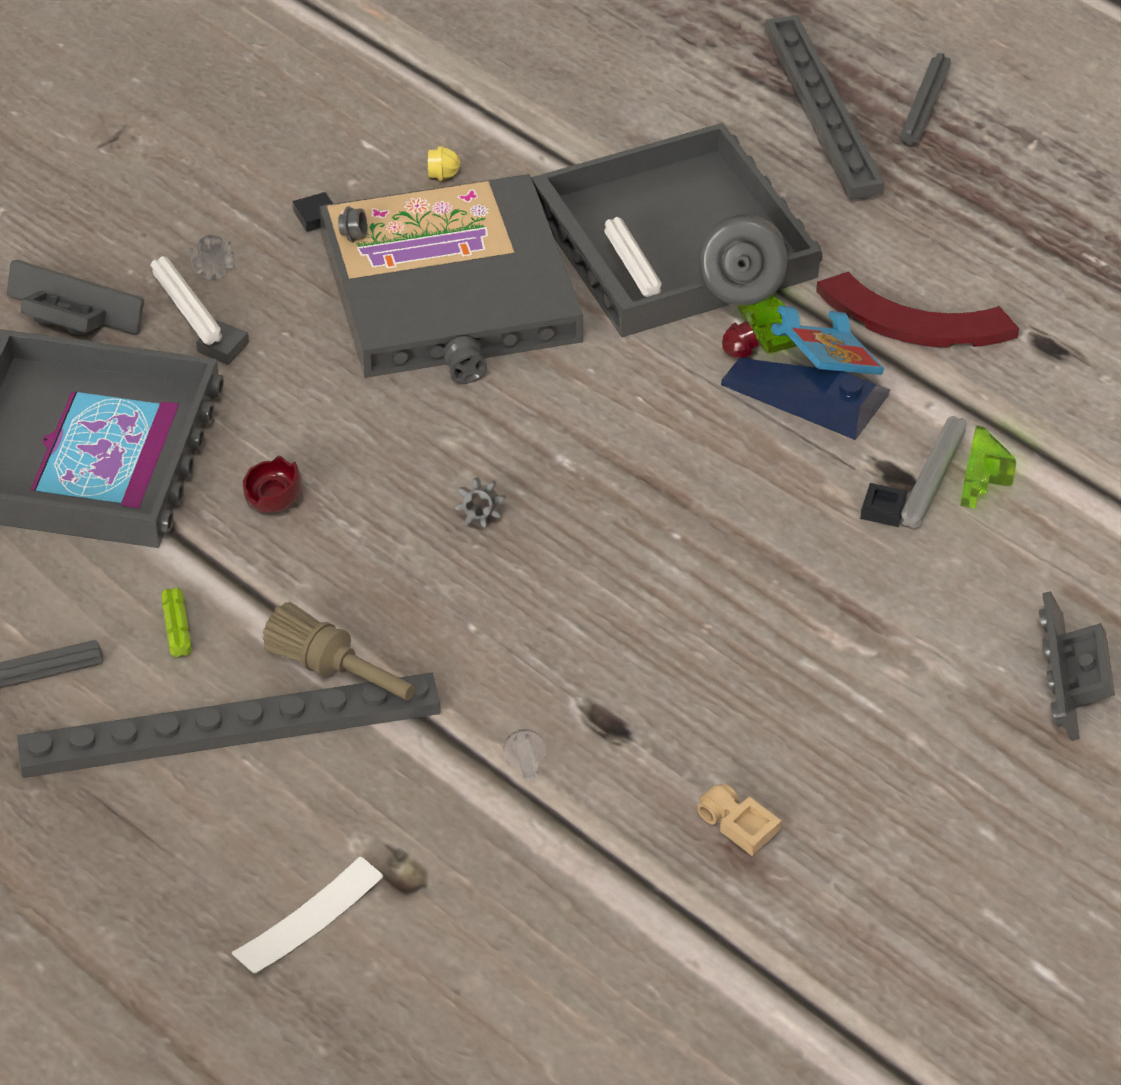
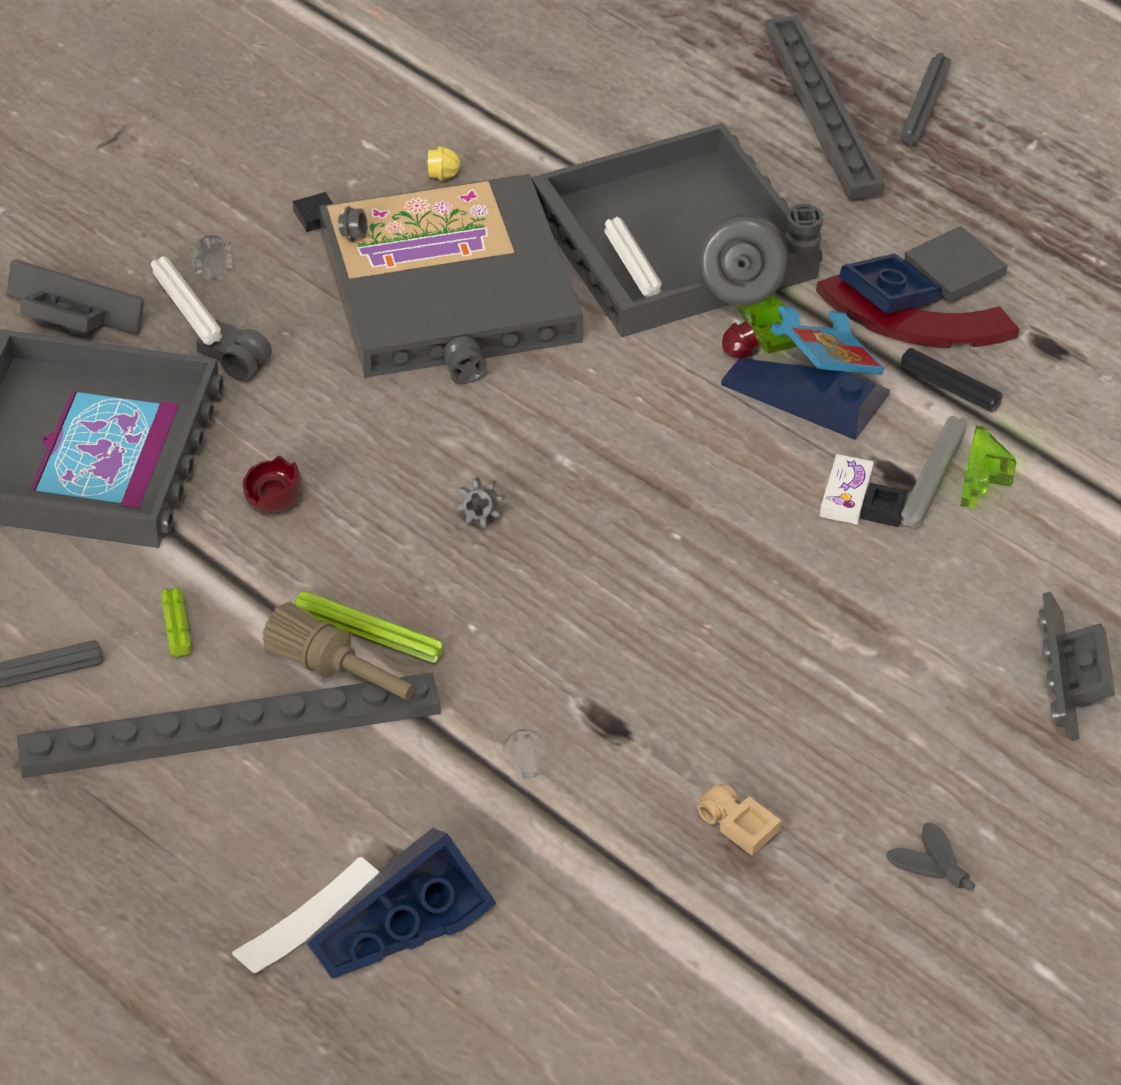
(245, 355): none -> dark grey wheel
(371, 627): none -> lime axle
(410, 901): none -> dark blue wedge
(804, 228): none -> dark grey wheel
(846, 489): none -> white tile
(890, 283): none -> dark blue tile
(939, 861): none -> dark grey piece
(951, 380): none -> black axle
(956, 263): none -> dark grey tile

